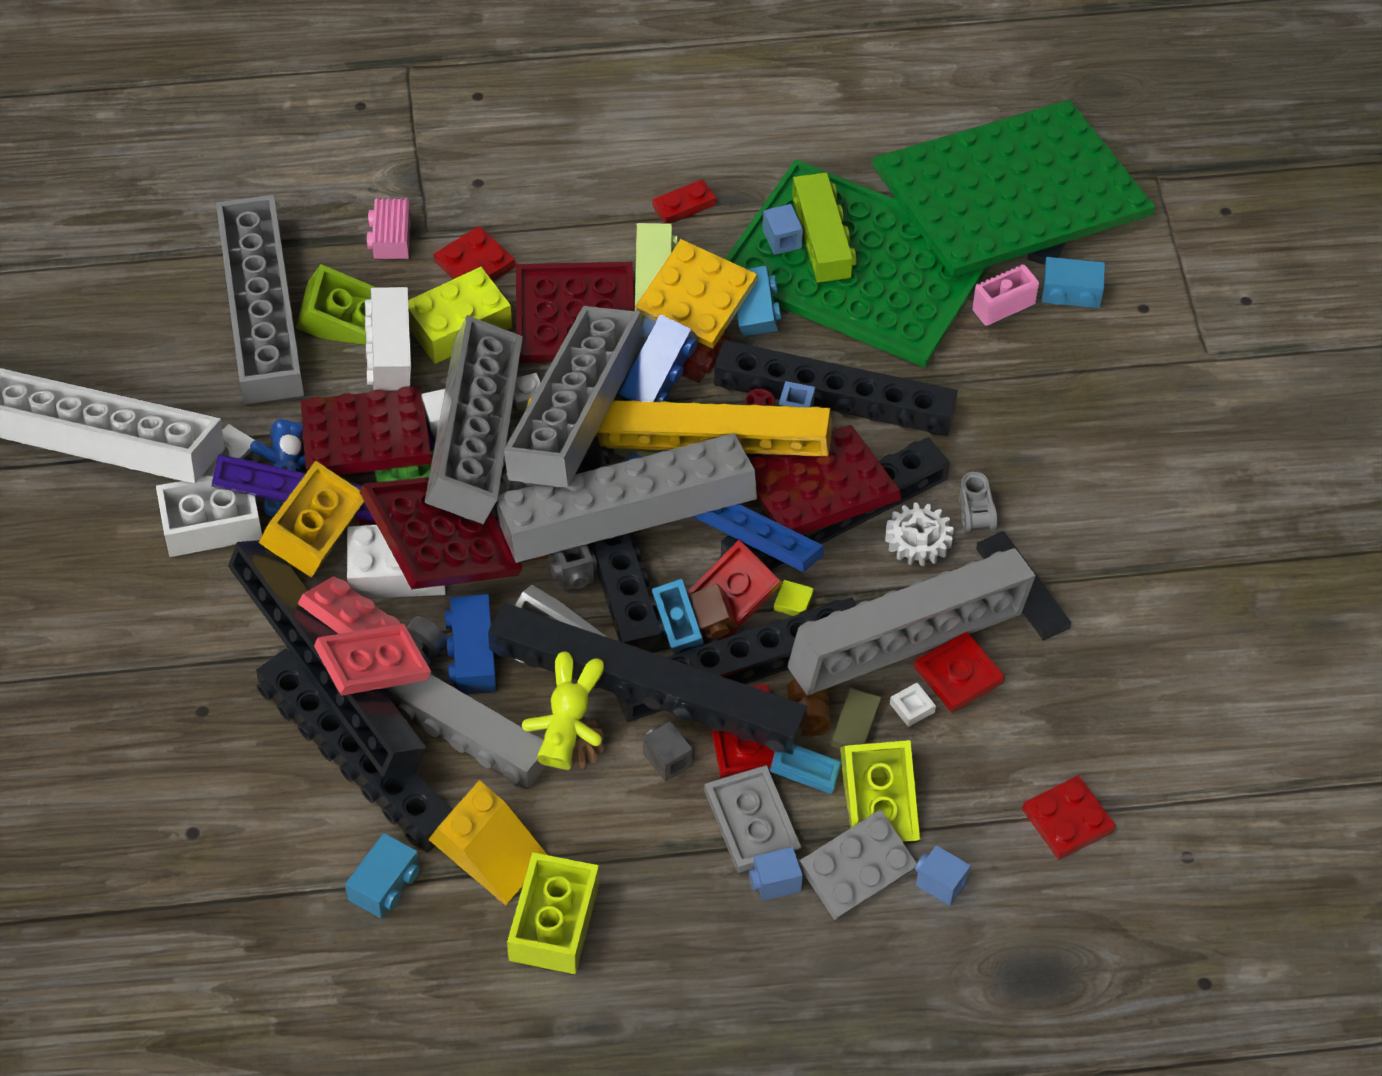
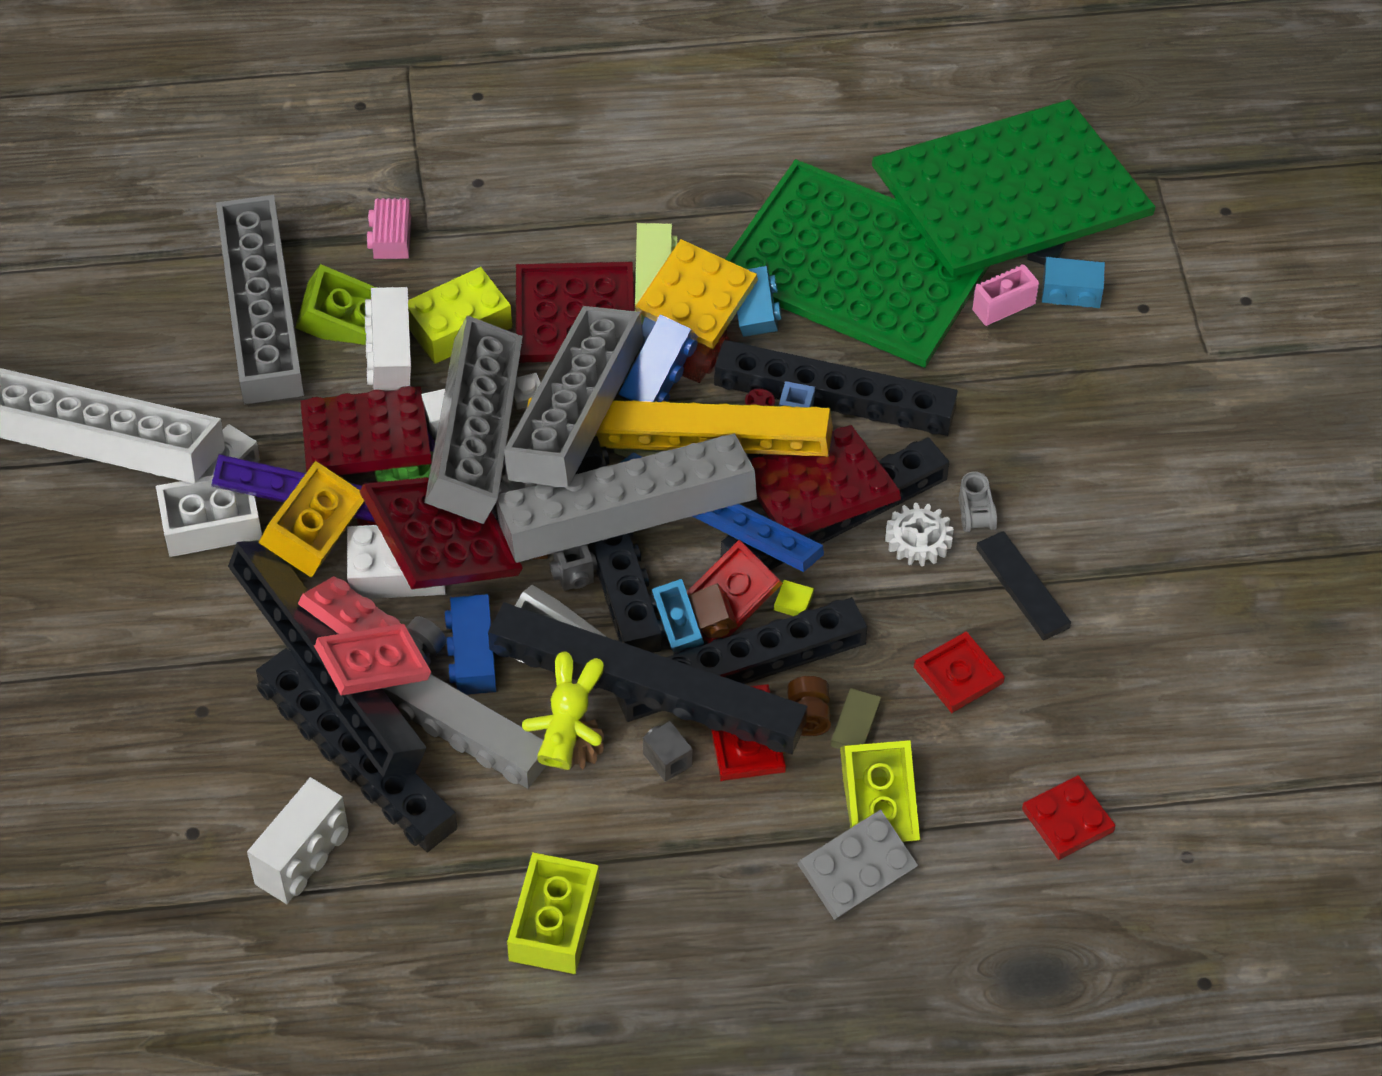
(285, 453): blue animal -> none
(298, 841): none -> white brick
(383, 876): dark azure brick -> none
(474, 251): red plate -> none
(487, 842): yellow slope -> none
(684, 202): red plate -> none
(750, 816): light grey plate -> none
(776, 874): medium blue brick -> none
(782, 229): medium blue brick -> none
(807, 768): dark azure tile -> none
(823, 227): lime brick -> none
(909, 620): light grey brick -> none
(912, 704): white plate -> none
(942, 874): medium blue brick -> none

